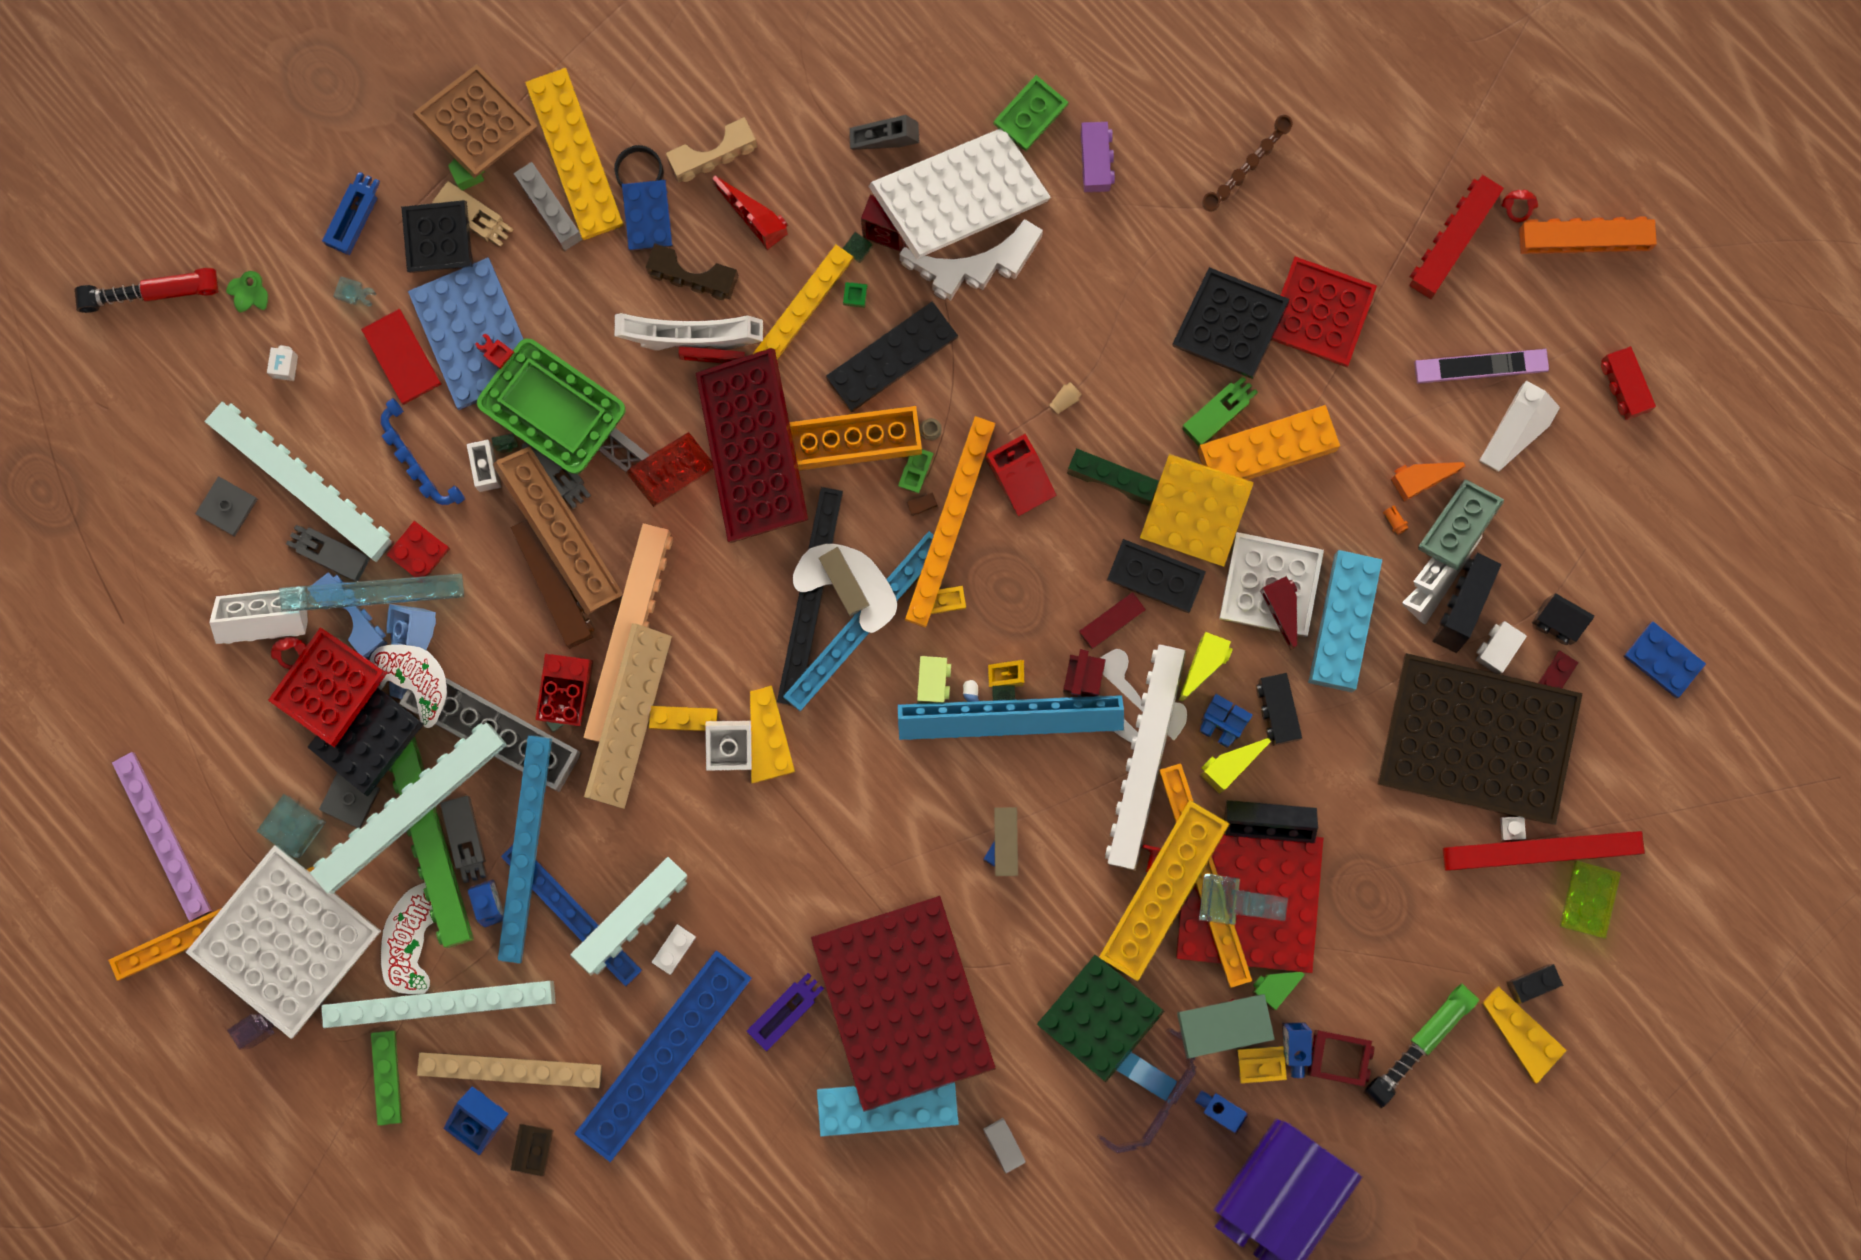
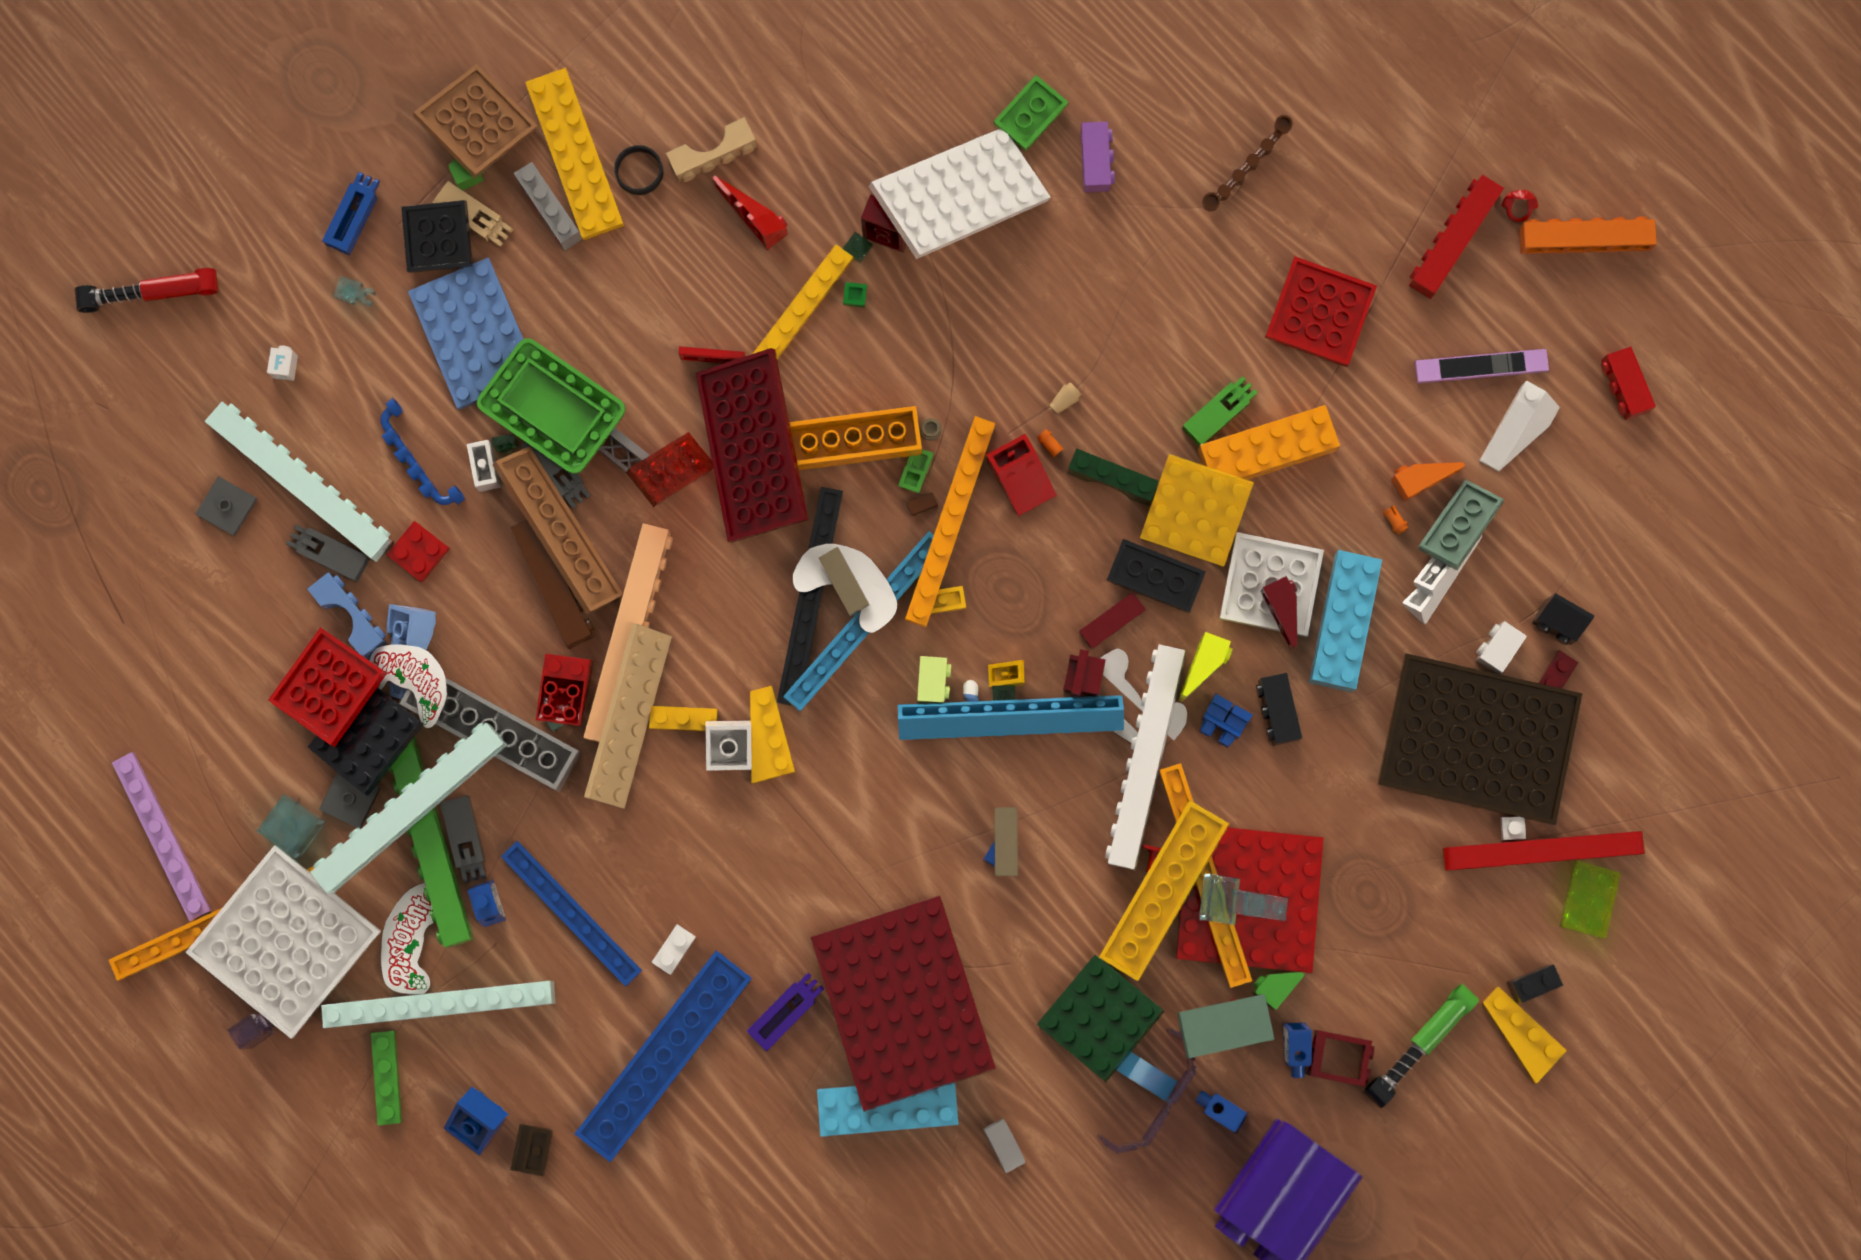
(248, 295): bright green plate -> none
(254, 618): white slope -> none
(284, 644): red piece -> none
(371, 592): clear light blue plate -> none
(401, 356): red tile -> none
(495, 353): red plate -> none
(509, 1070): tan plate -> none
(524, 849): dark azure plate -> none
(629, 916): light aqua brick -> none
(647, 214): blue plate -> none
(664, 334): white arch -> none
(717, 281): dark brown arch -> none
(885, 133): dark grey slope -> none
(892, 356): black plate -> none
(950, 273): white arch -> none
(1050, 443): none -> orange pin
(1228, 766): neon yellow slope -> none
(1231, 323): black plate -> none
(1261, 1064): yellow plate -> none
(1271, 821): black brick -> none
(1467, 602): black wedge -> none
(1664, 660): blue plate -> none

